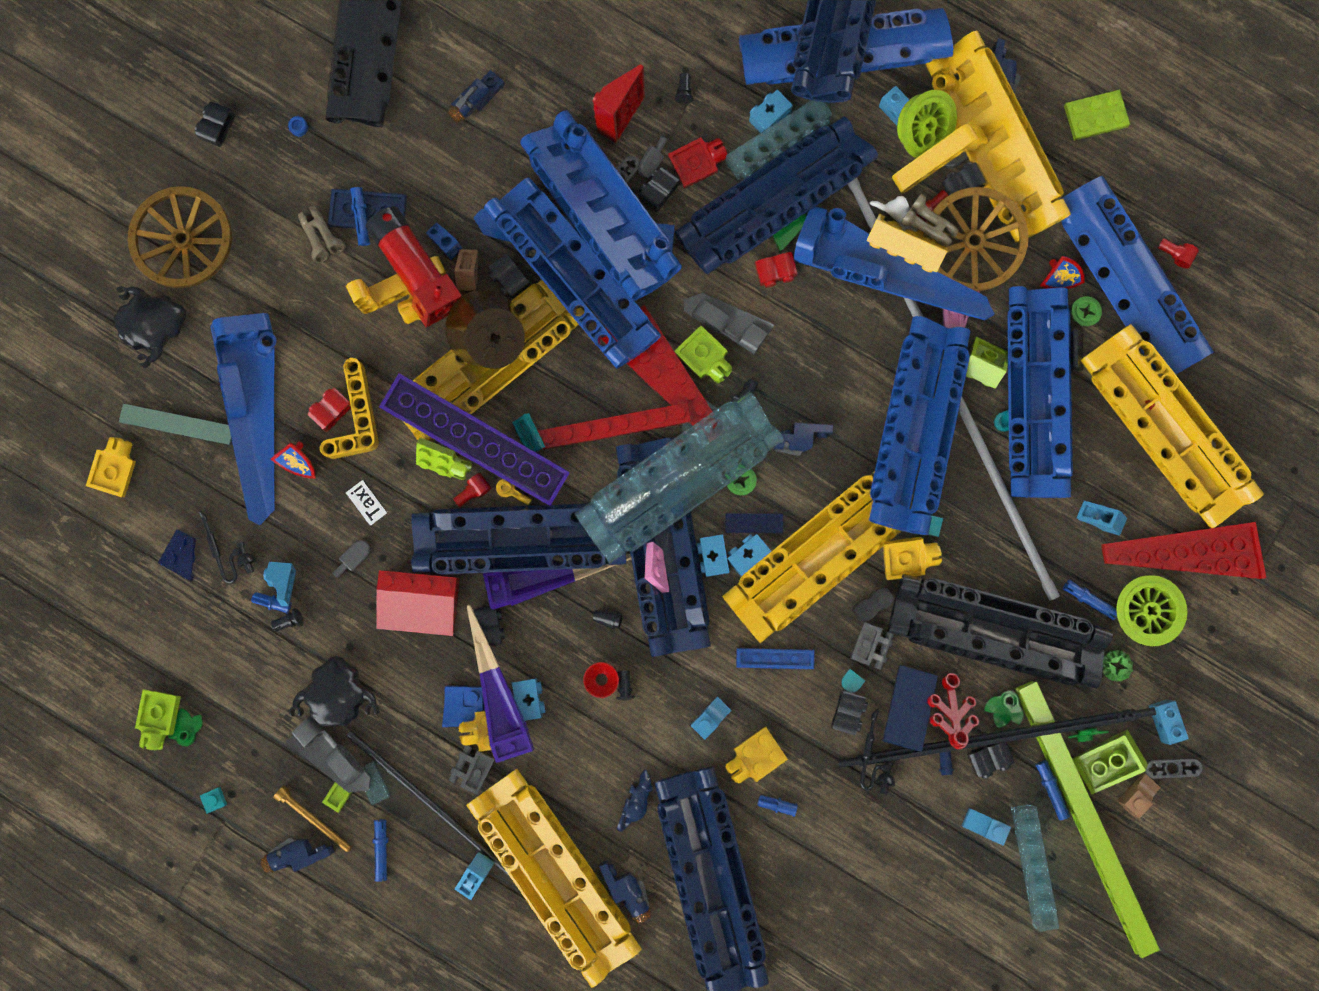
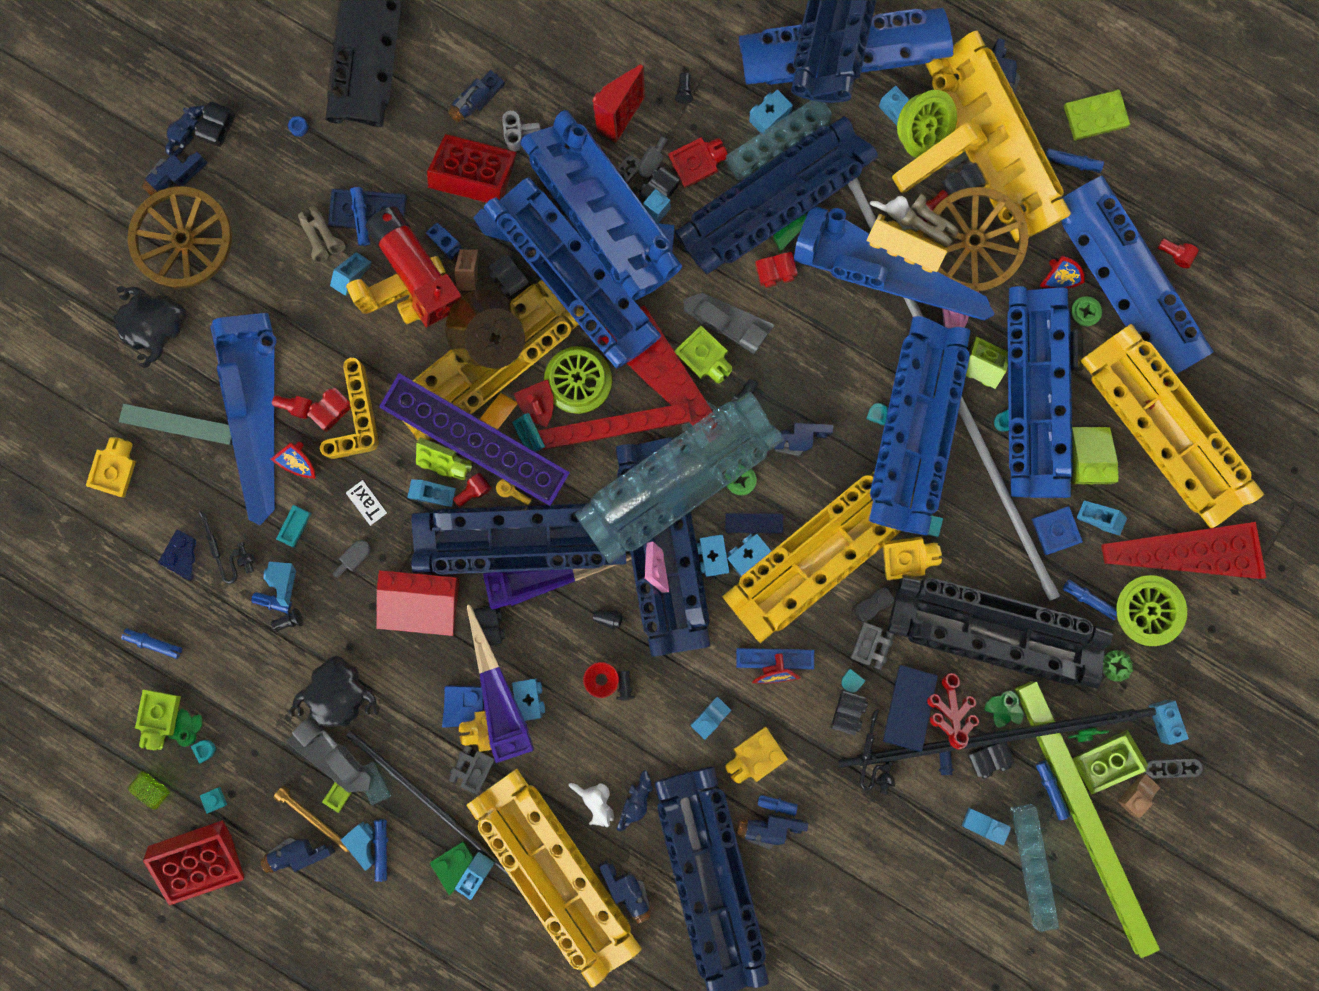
(143, 640): none -> blue pin
(148, 790): none -> clear neon green beam
(173, 171): none -> dark blue plate
(180, 131): none -> dark blue animal
(194, 863): none -> red slope
(204, 750): none -> teal tile
(293, 526): none -> teal tile
(296, 406): none -> red pin
(349, 270): none -> dark azure arch
(359, 844): none -> dark azure arch
(431, 492): none -> dark azure arch
(452, 865): none -> green wing
(470, 169): none -> red slope
(498, 411): none -> light orange sticker
(516, 130): none -> light grey beam
(537, 401): none -> red shield
(595, 800): none -> white animal
(602, 386): none -> lime piece
(657, 205): none -> dark azure arch
(771, 832): none -> dark blue plate
(776, 673): none -> shield
(877, 413): none -> teal tile
(1057, 530): none -> blue tile
(1080, 162): none -> blue pin
(1093, 456): none -> lime slope

